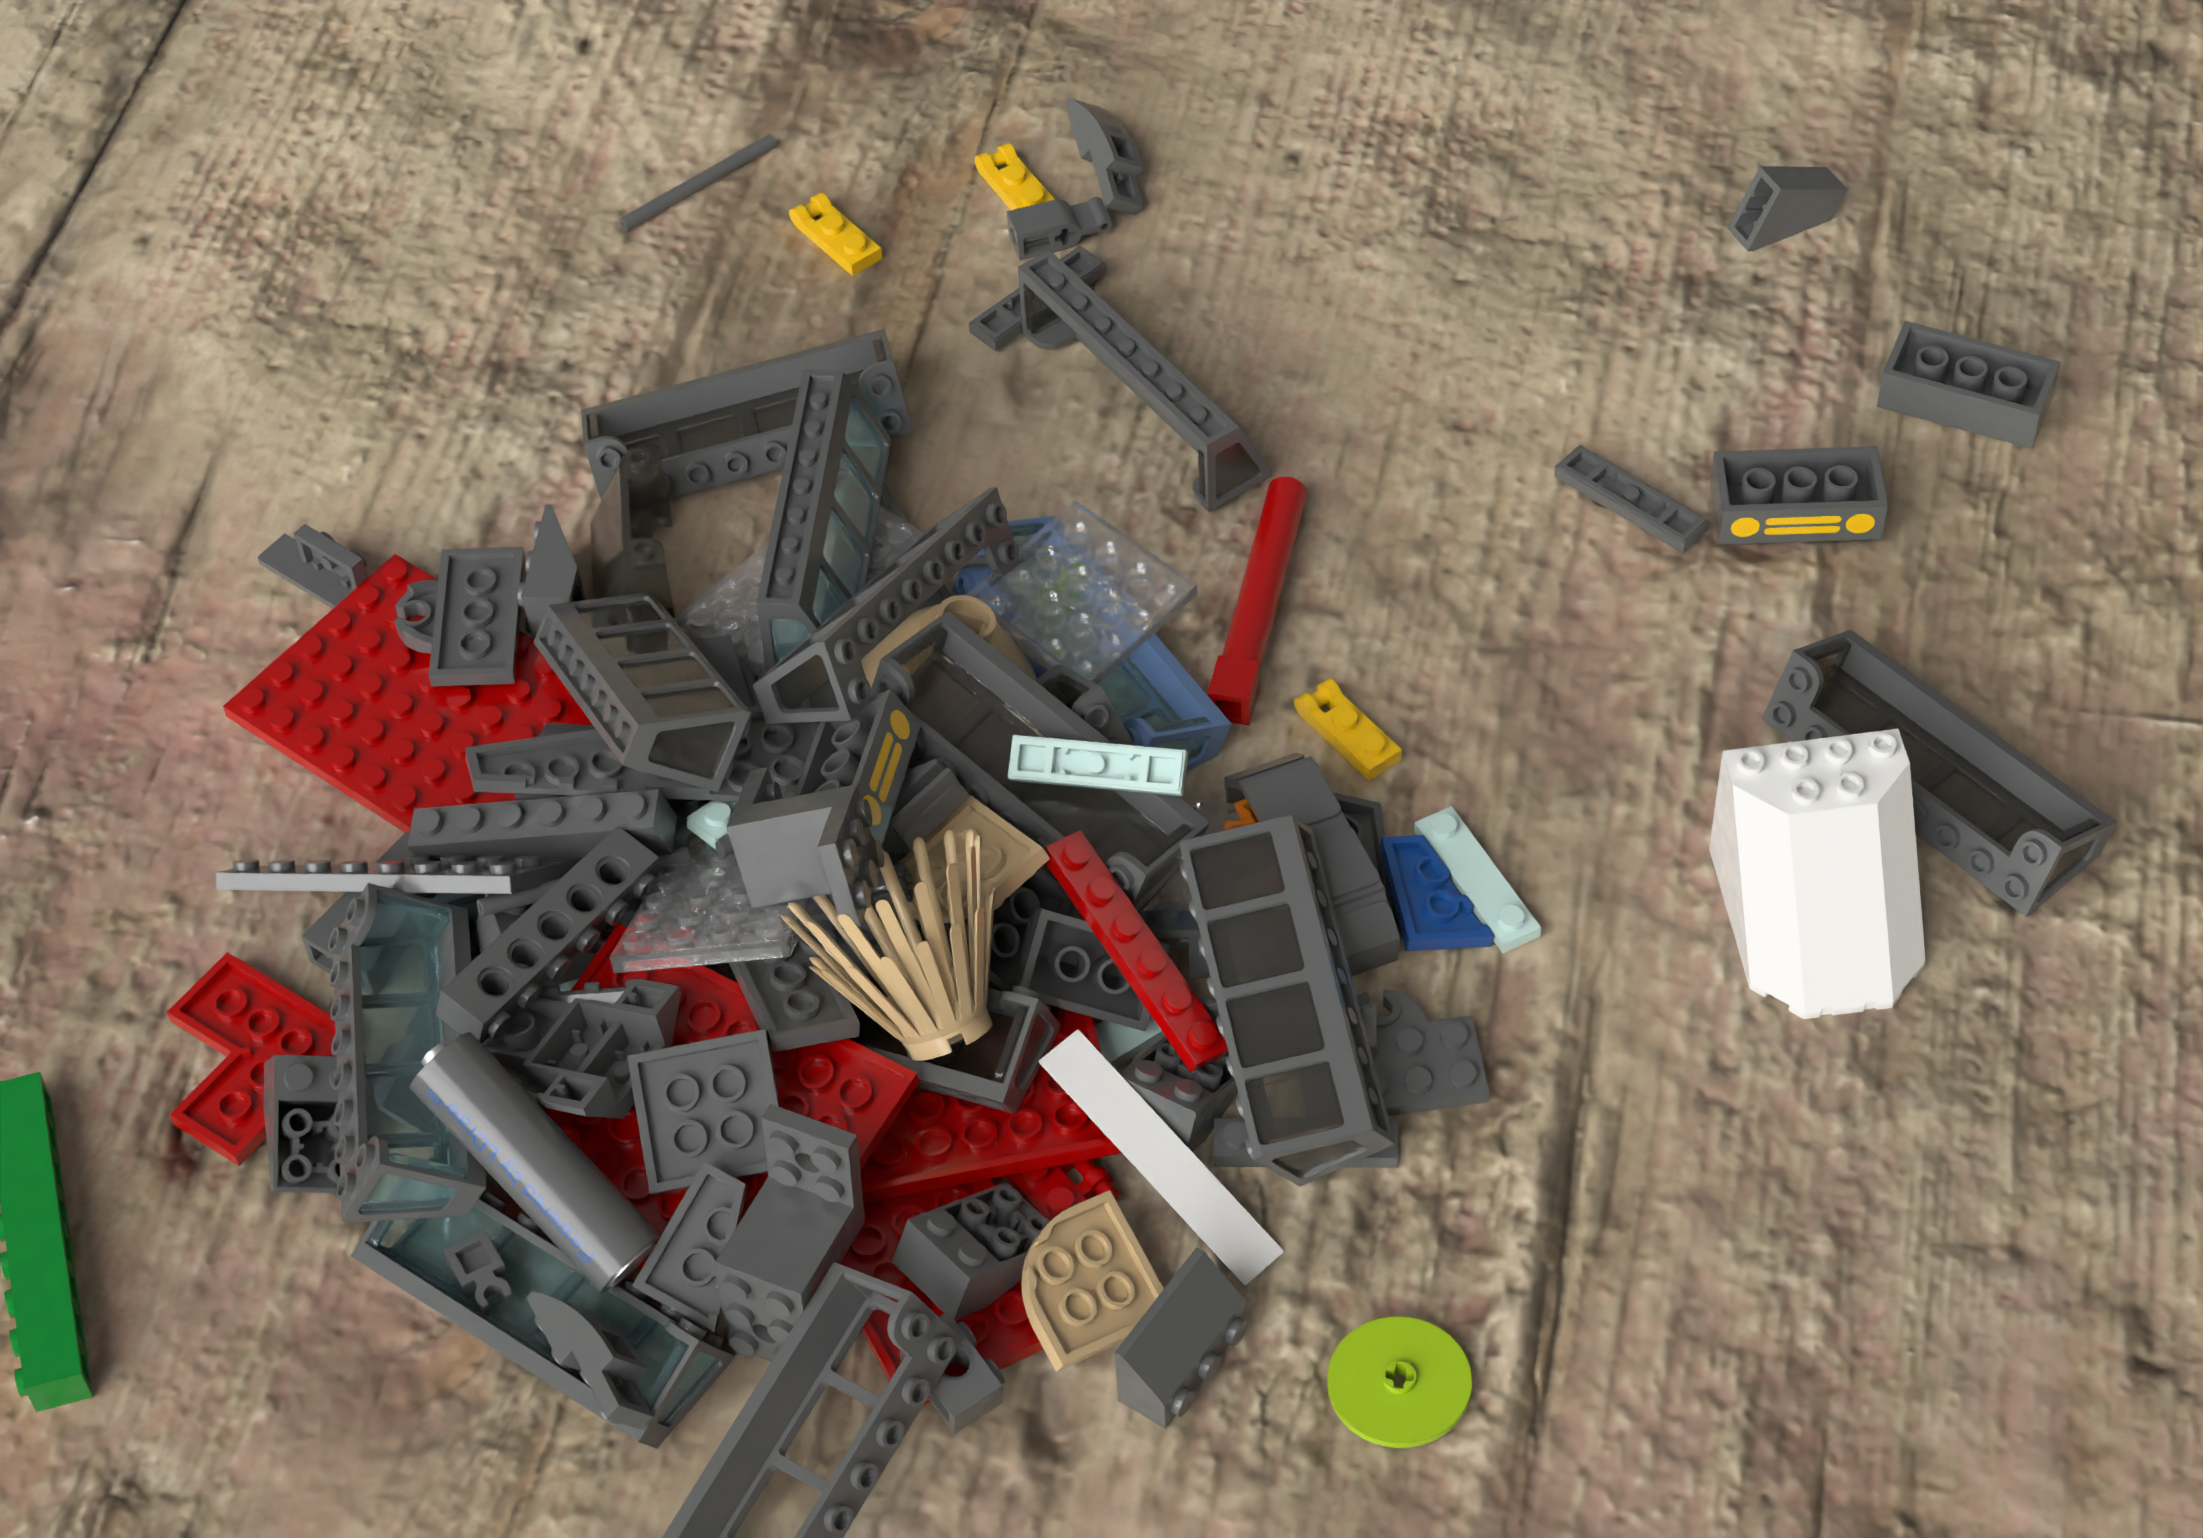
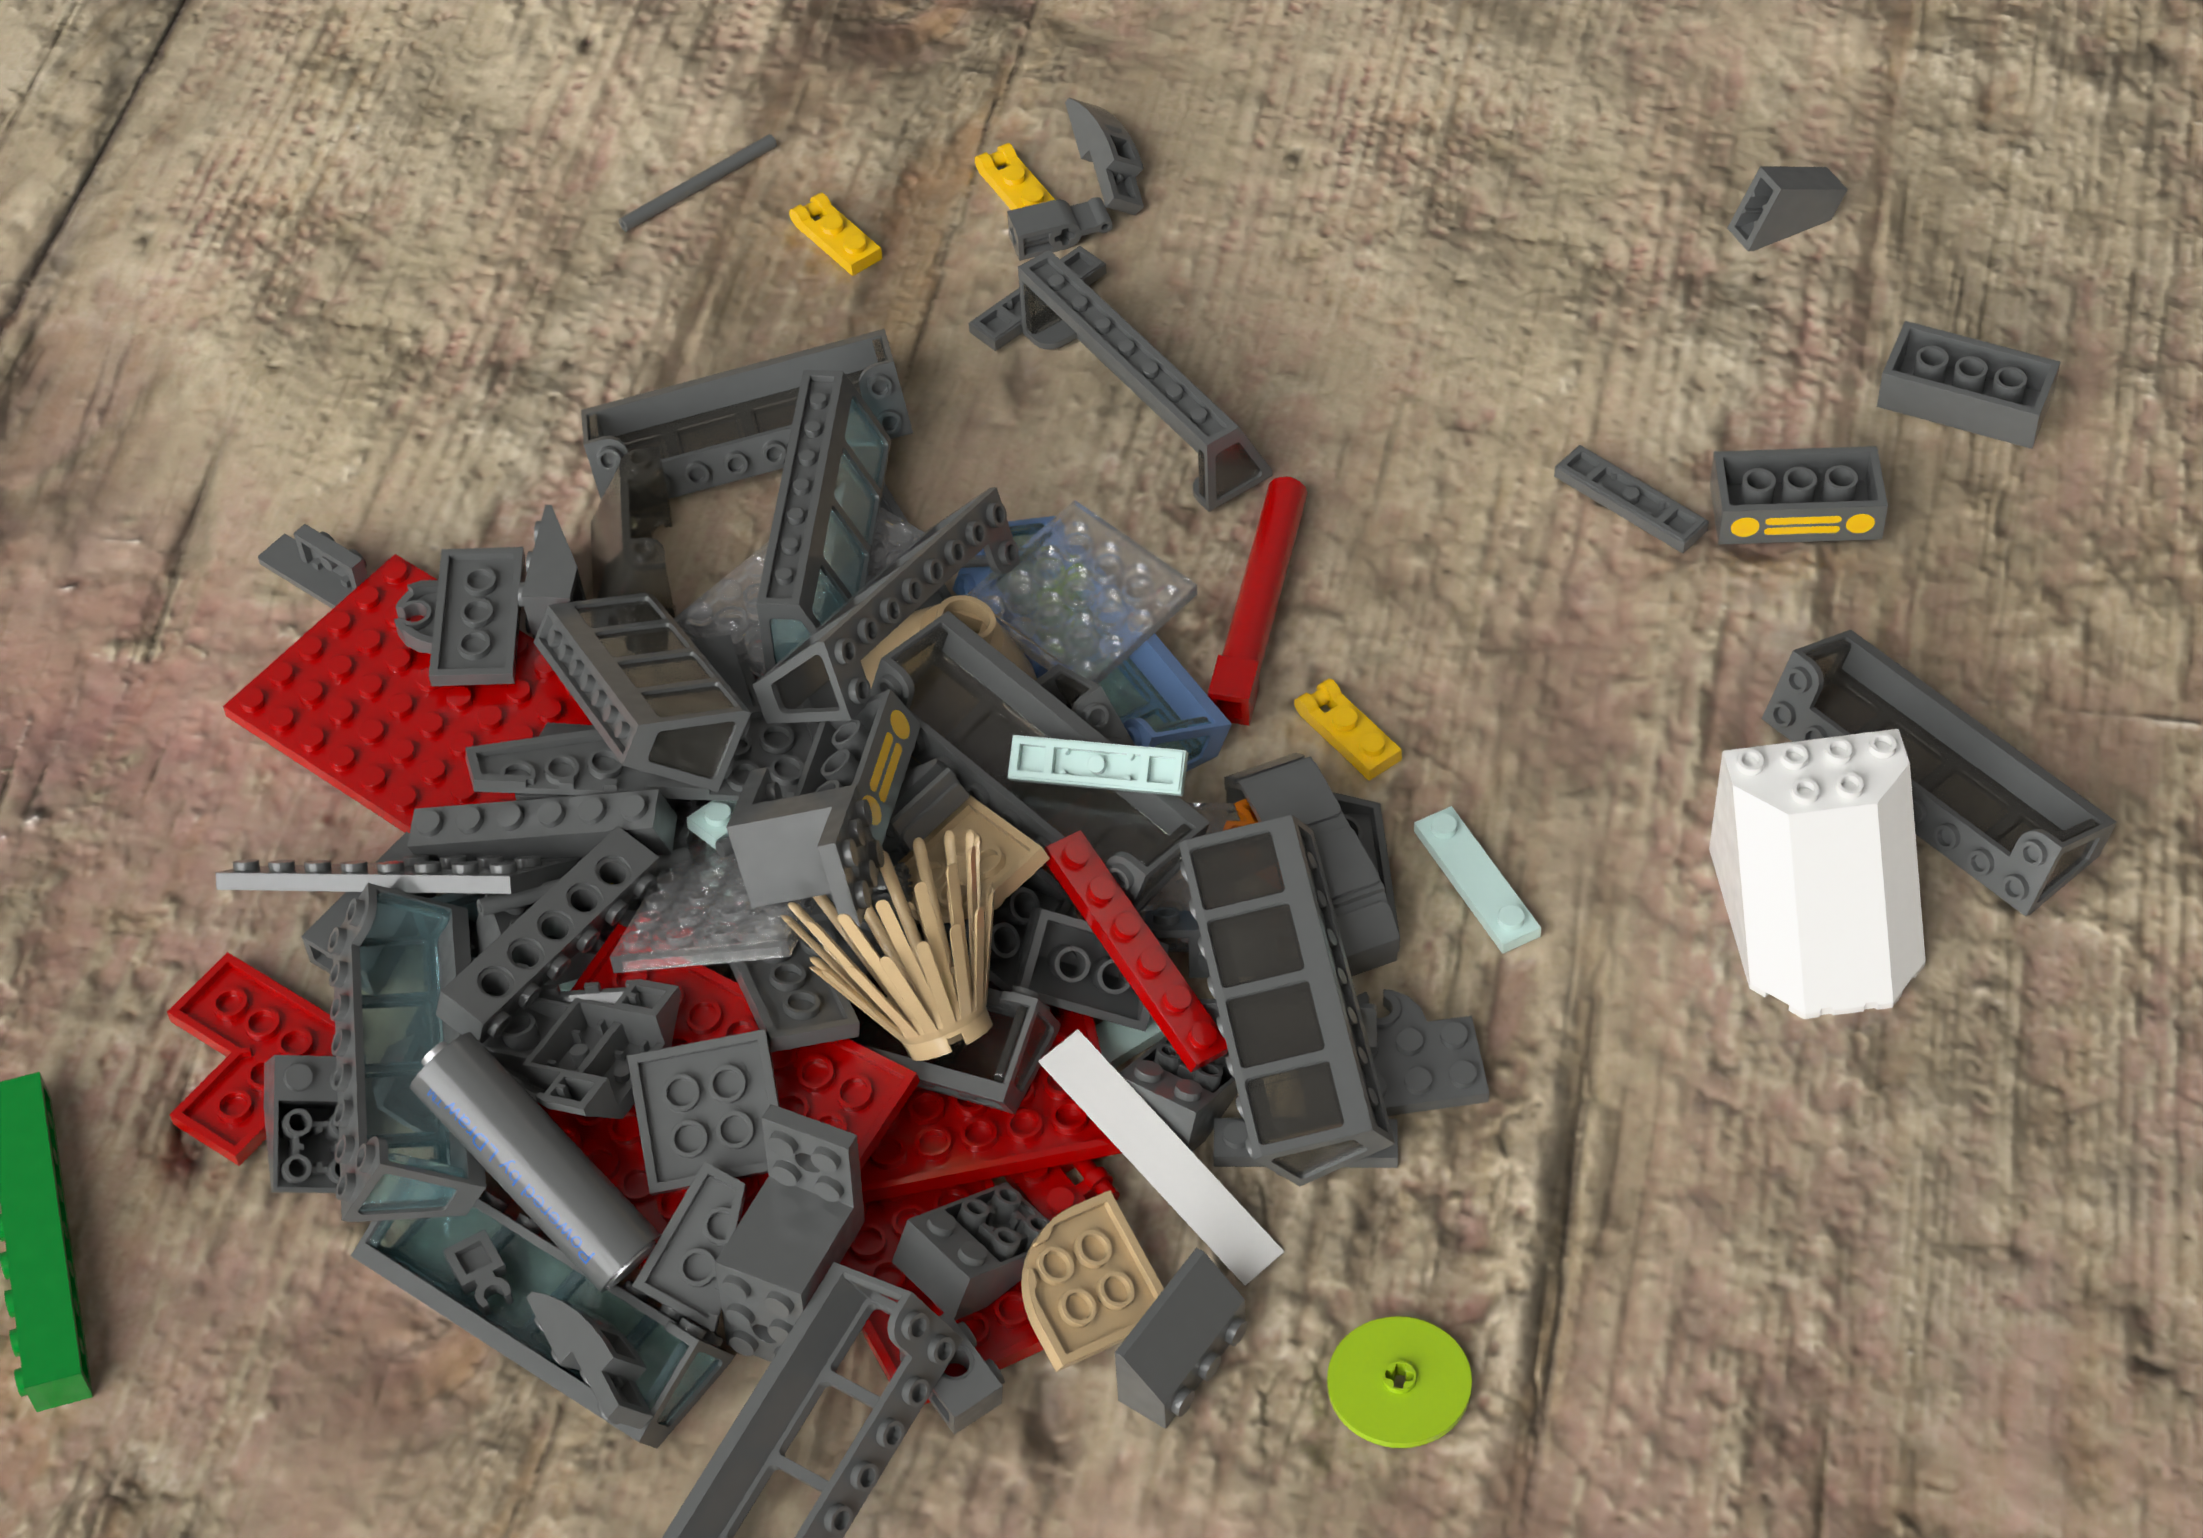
(1426, 901): blue wing -> none

